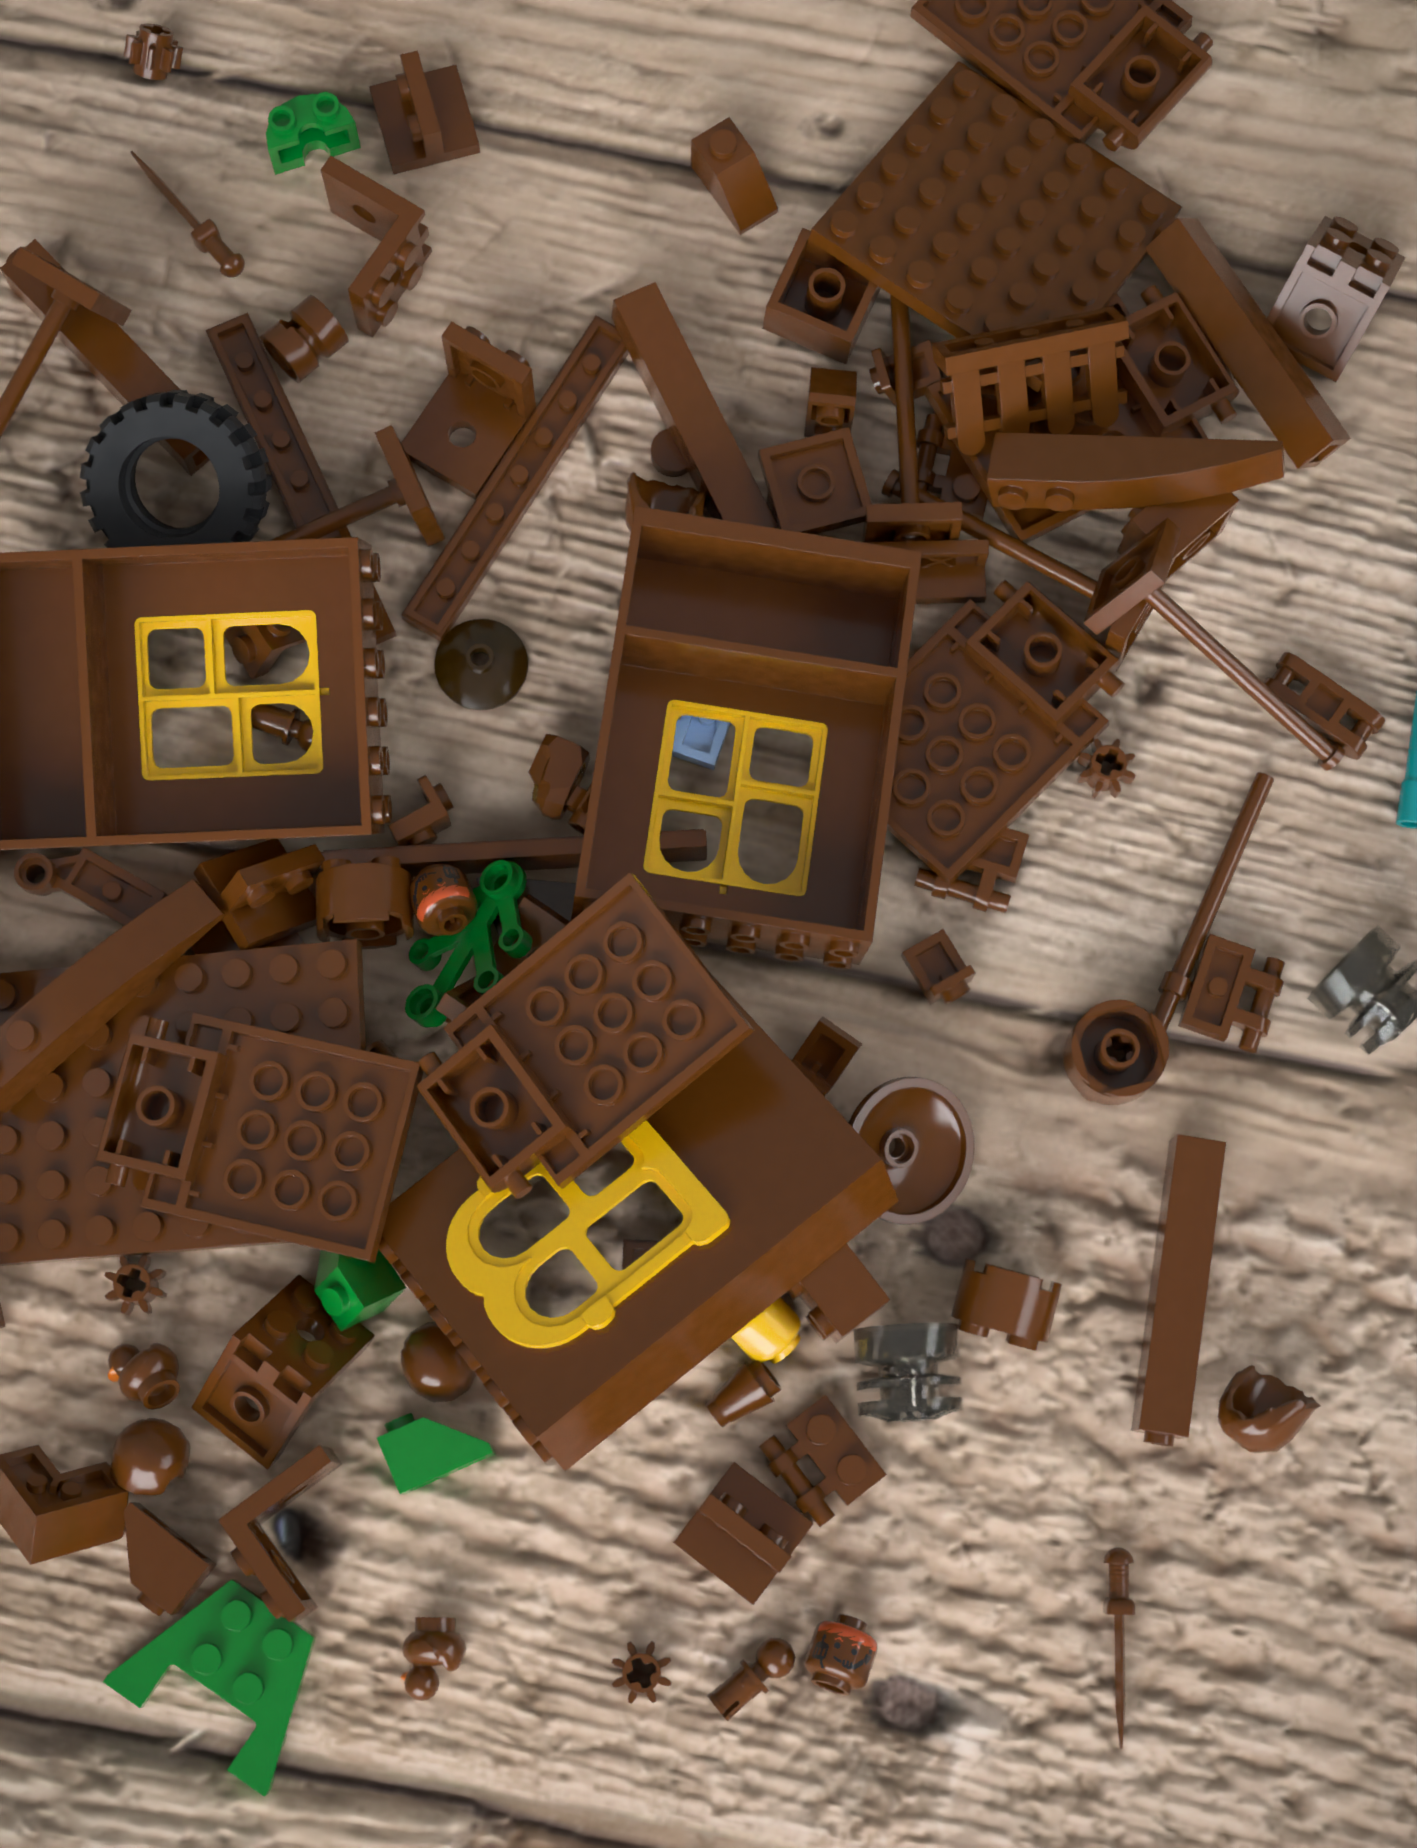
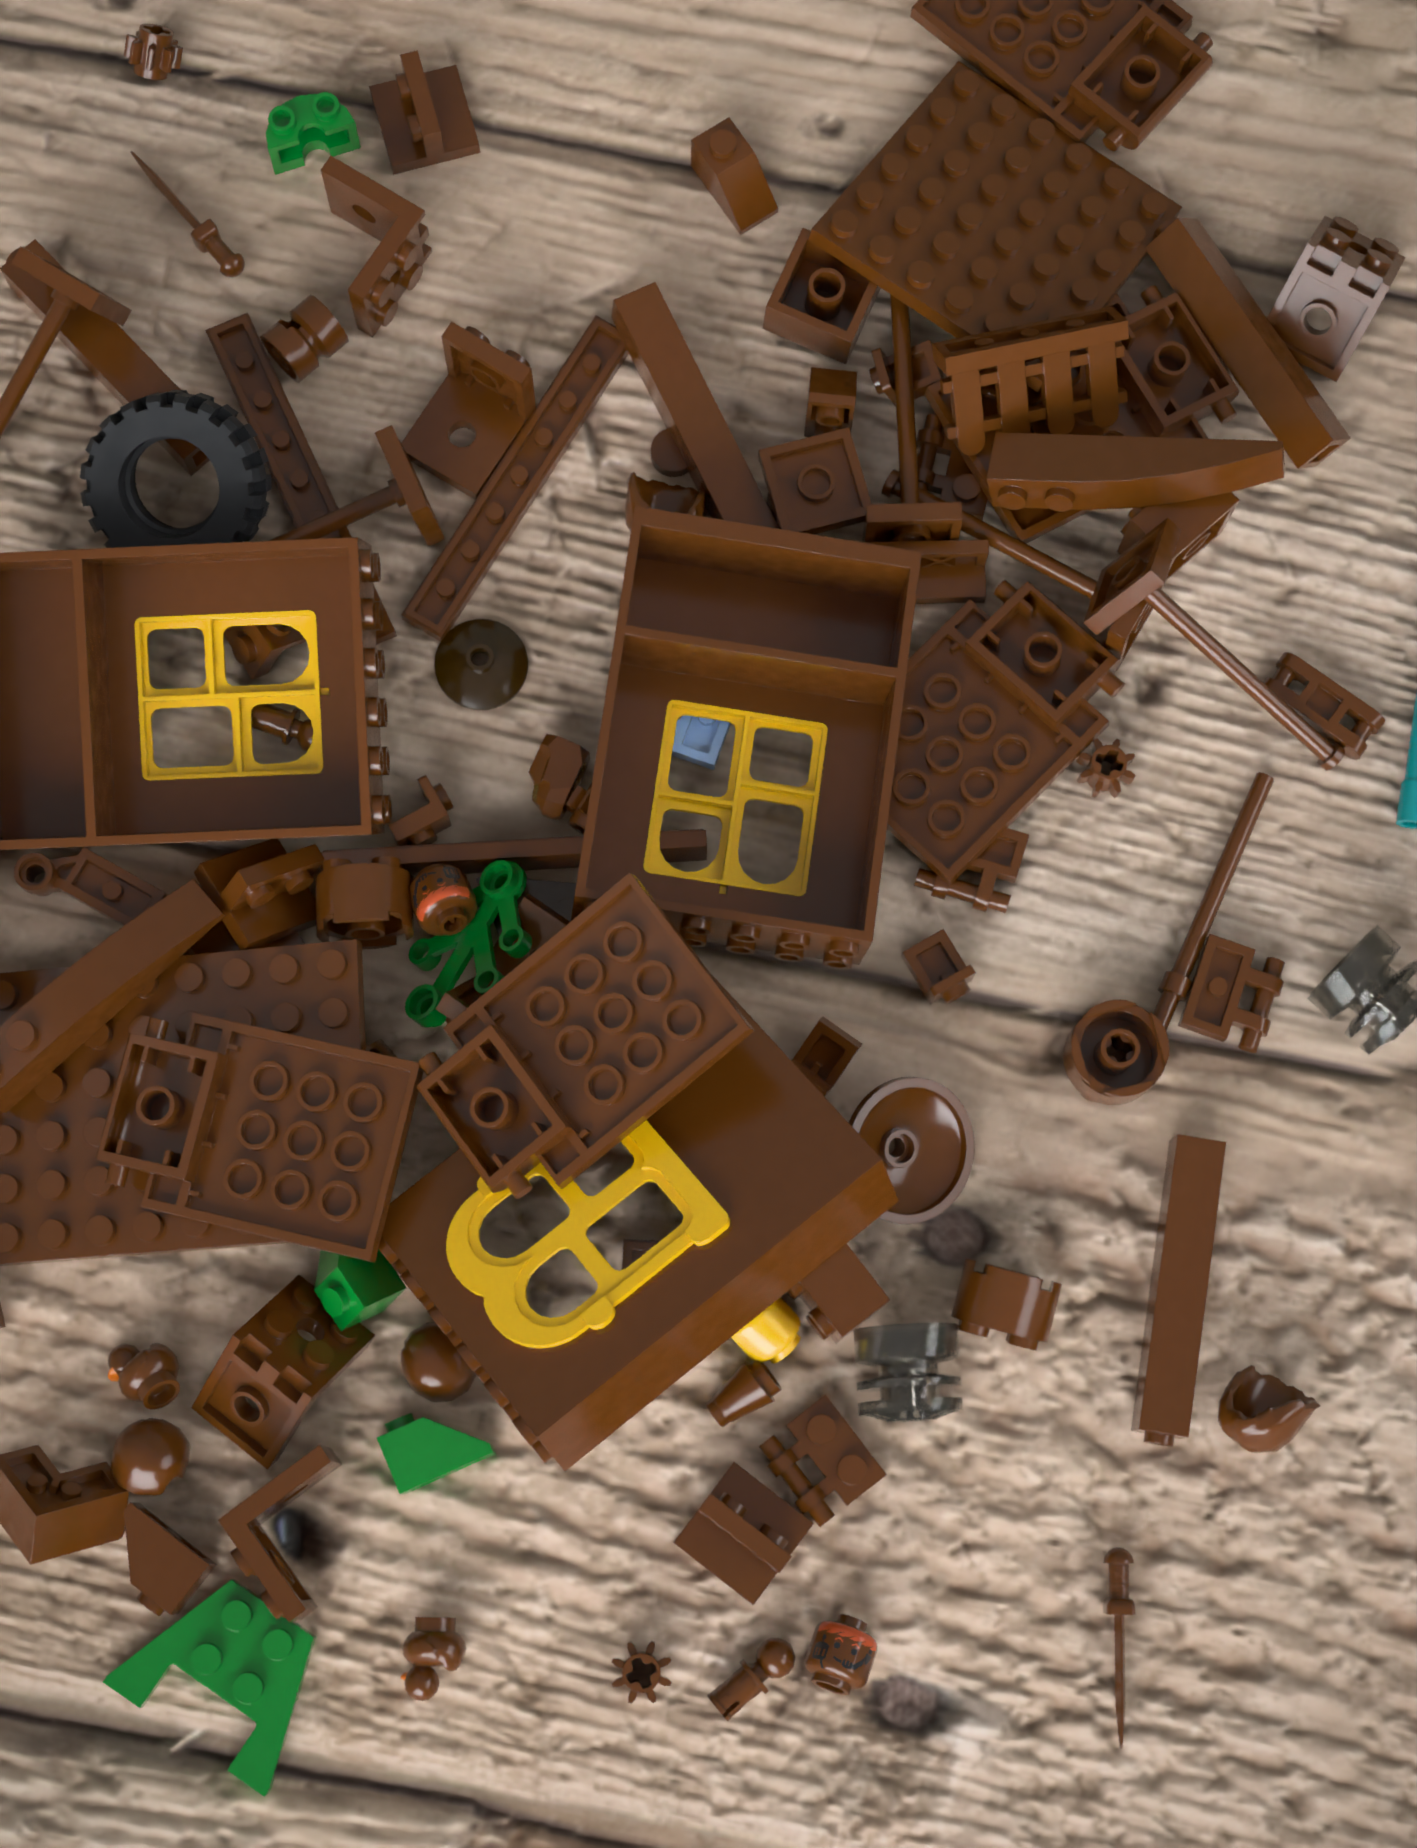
(133, 1271): reddish brown gear -> none

